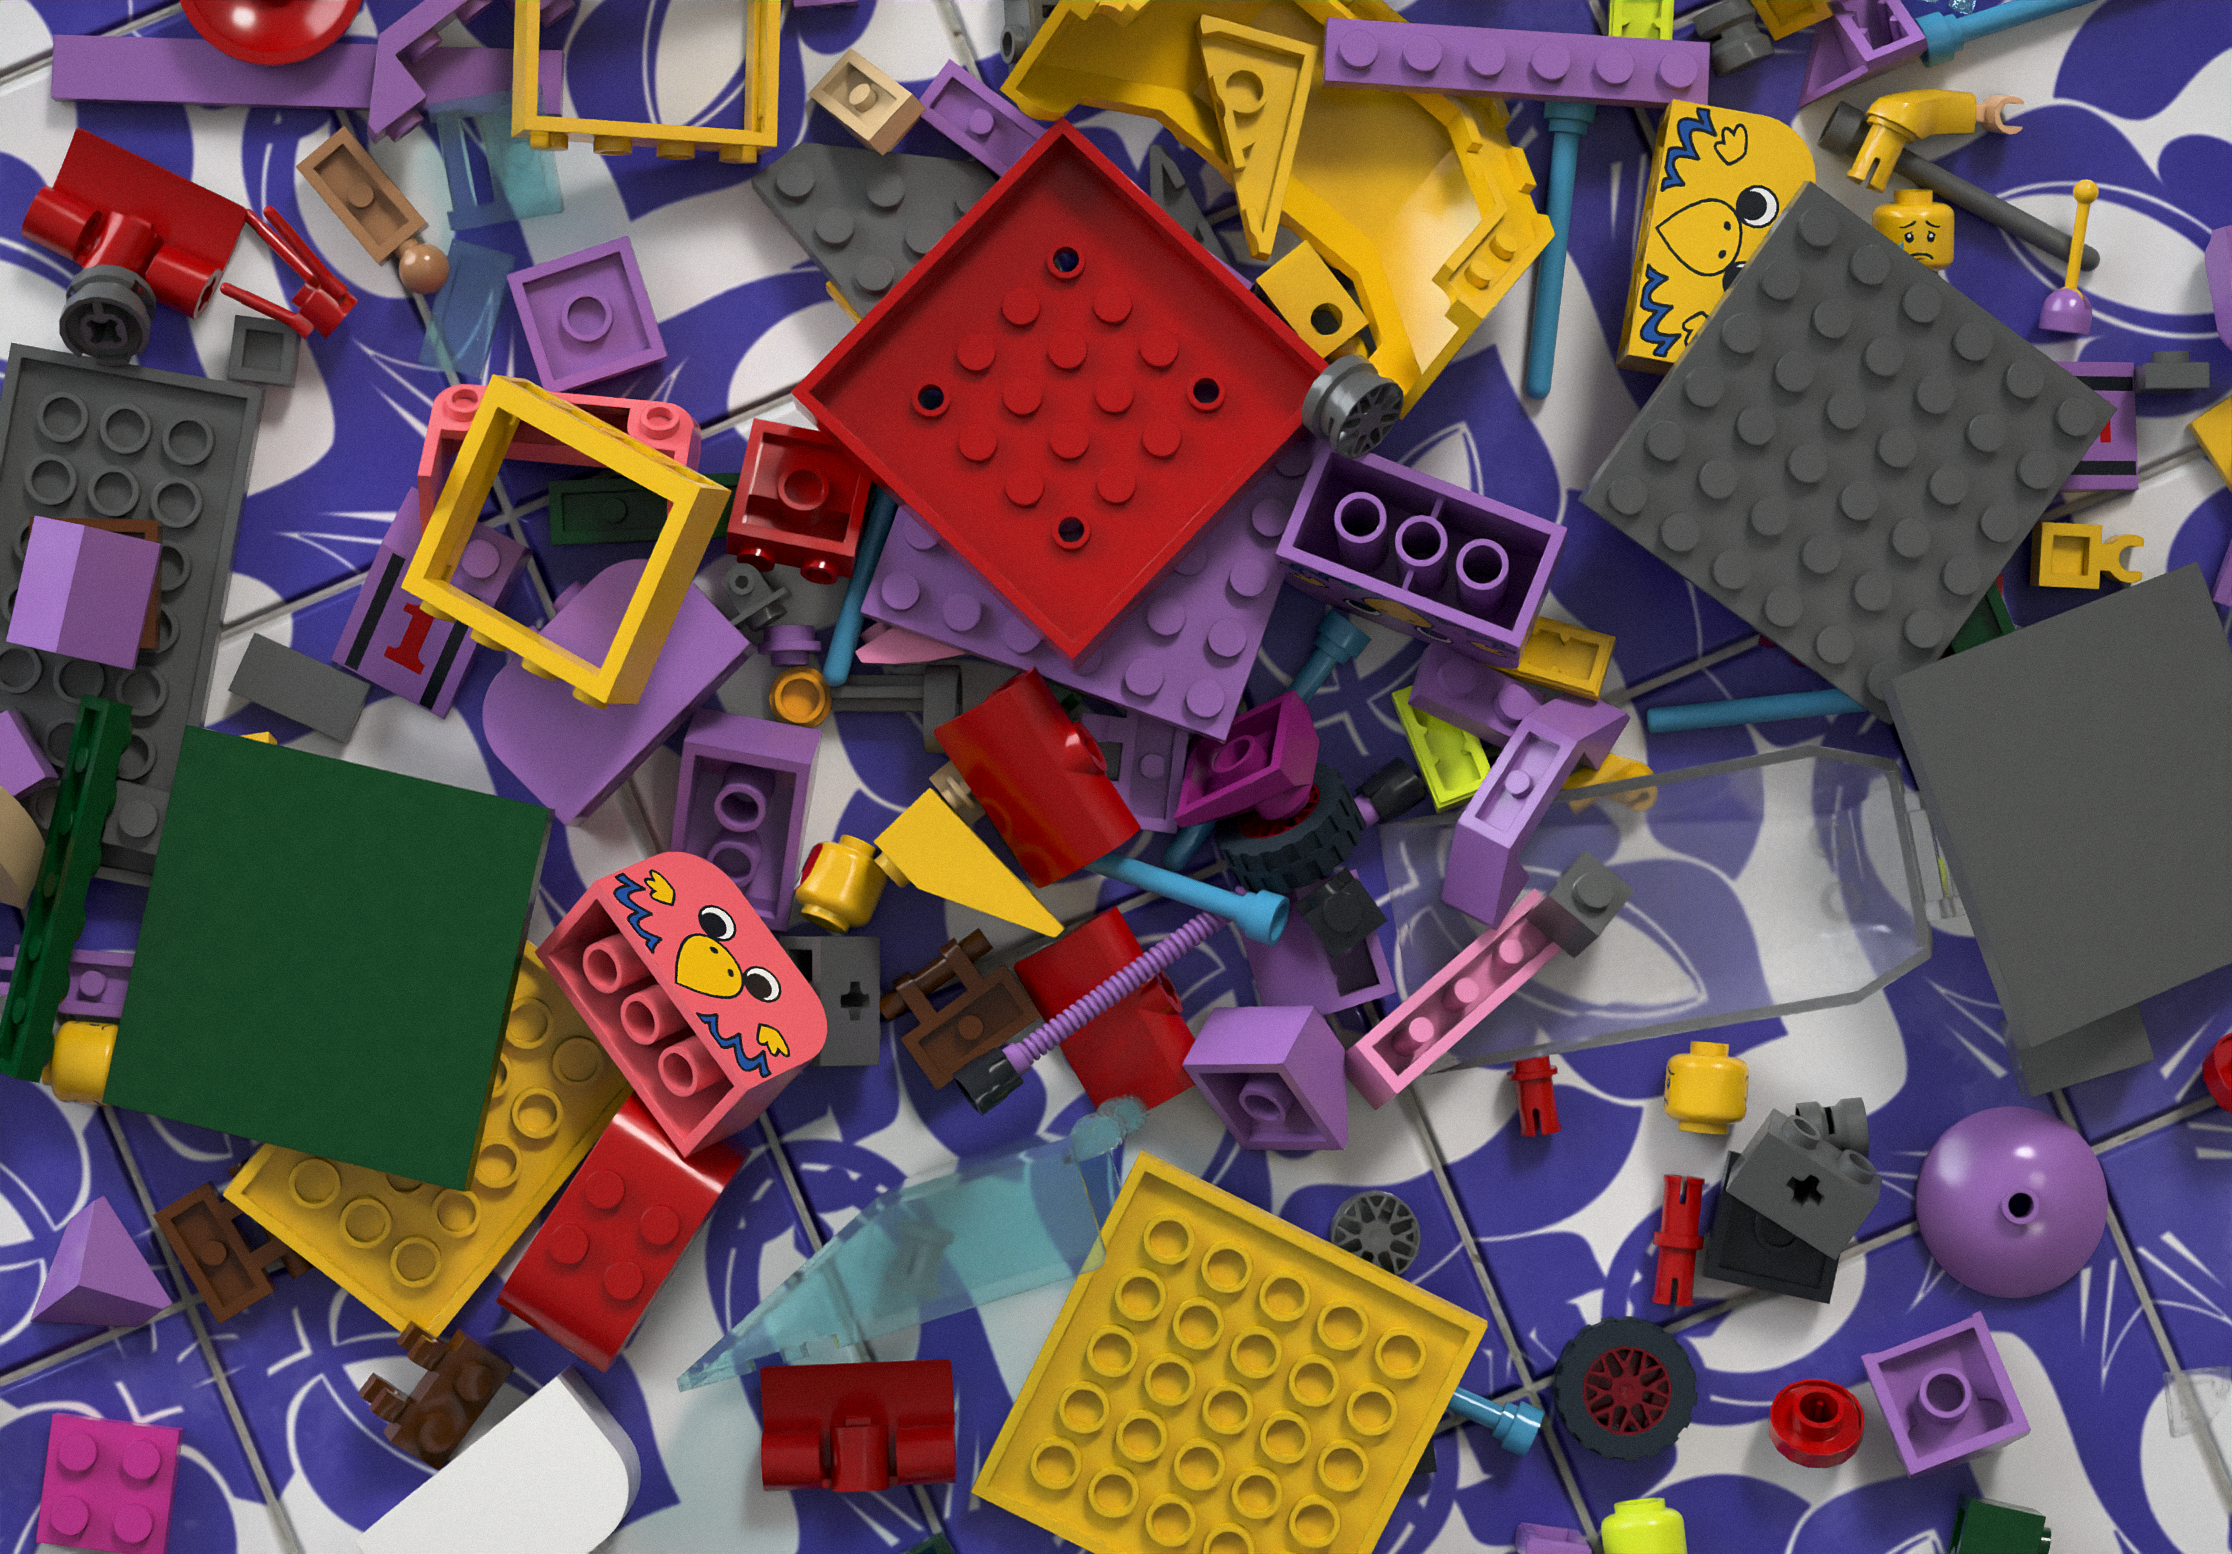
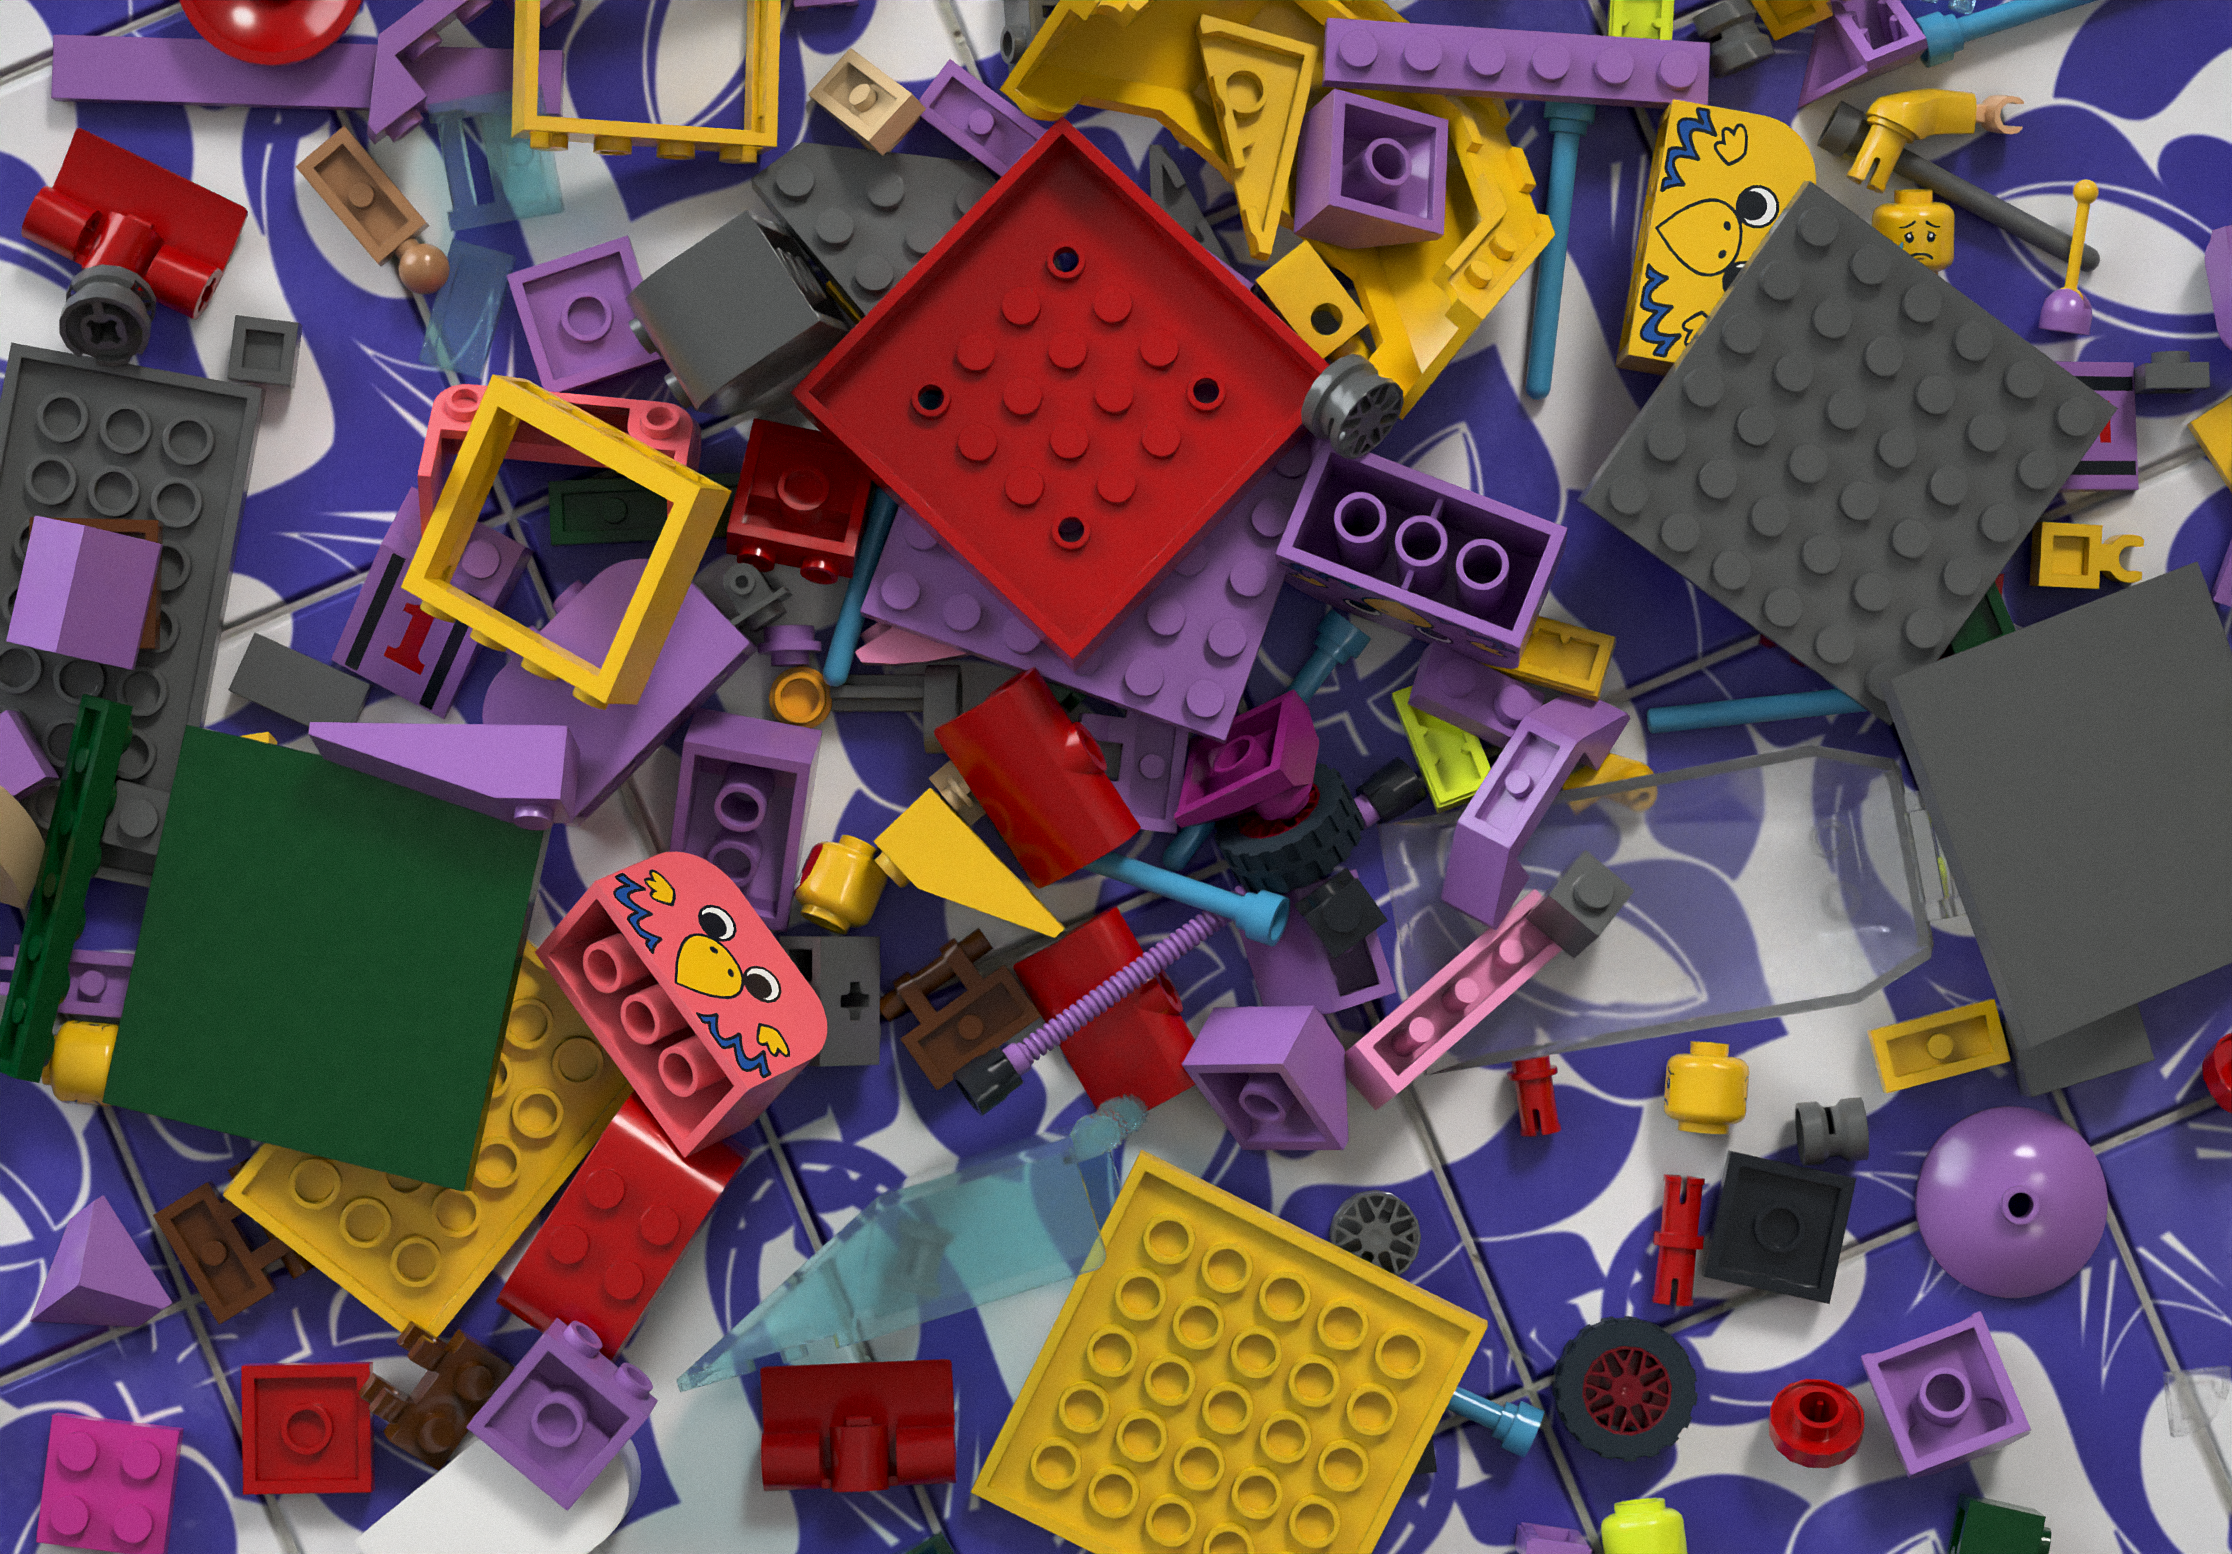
(306, 1428): none -> red plate
(321, 299): red plant -> none
(497, 770): none -> medium lavender slope
(564, 1411): none -> medium lavender plate
(735, 315): none -> dark grey brick
(1370, 173): none -> medium lavender slope
(1823, 1210): dark grey brick -> none
(1938, 1045): none -> yellow plate

